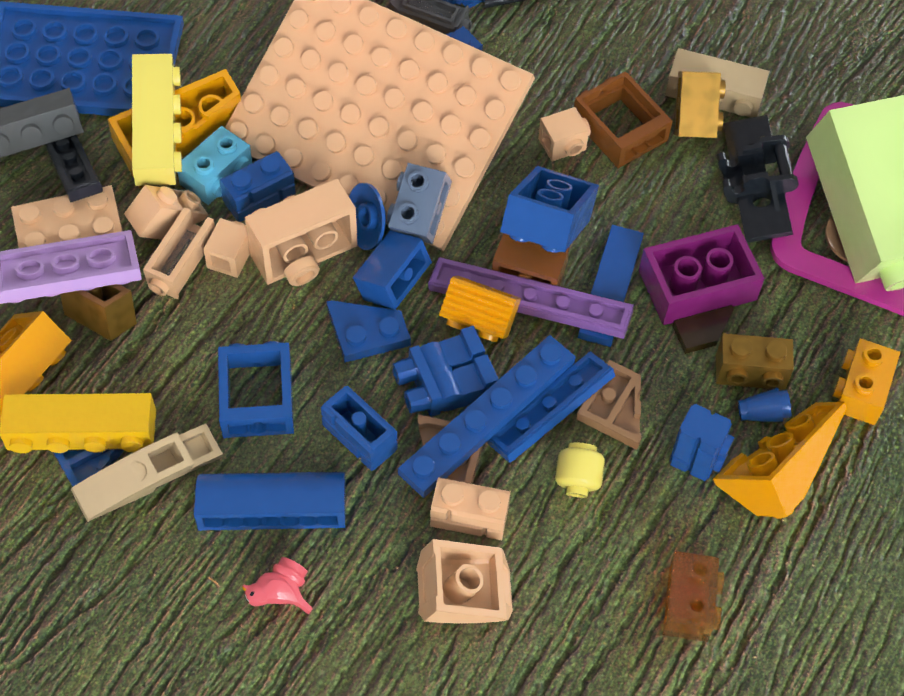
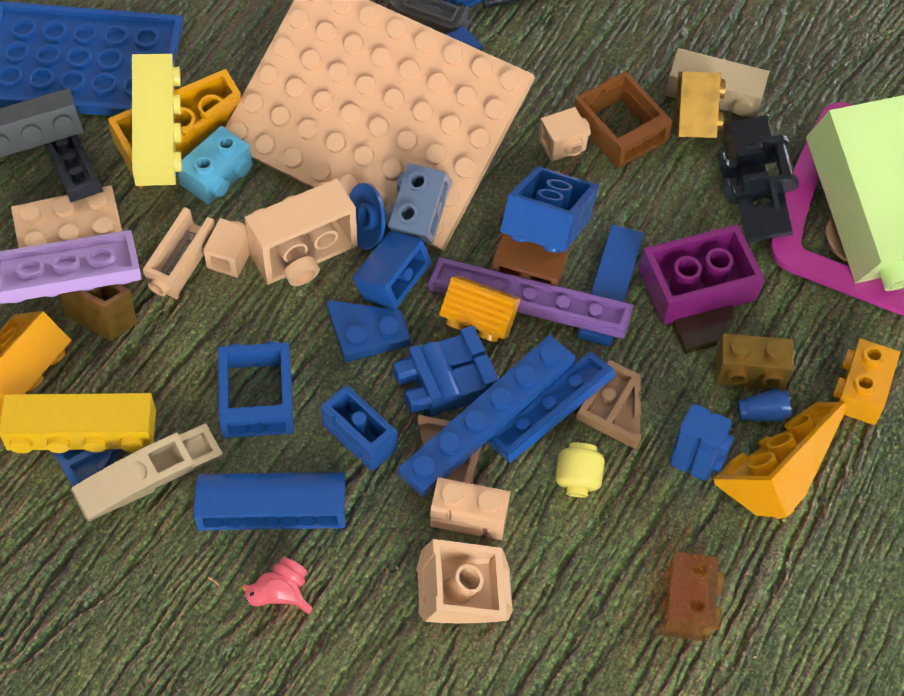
(158, 207): light nougat slope -> none
(257, 186): blue brick -> none

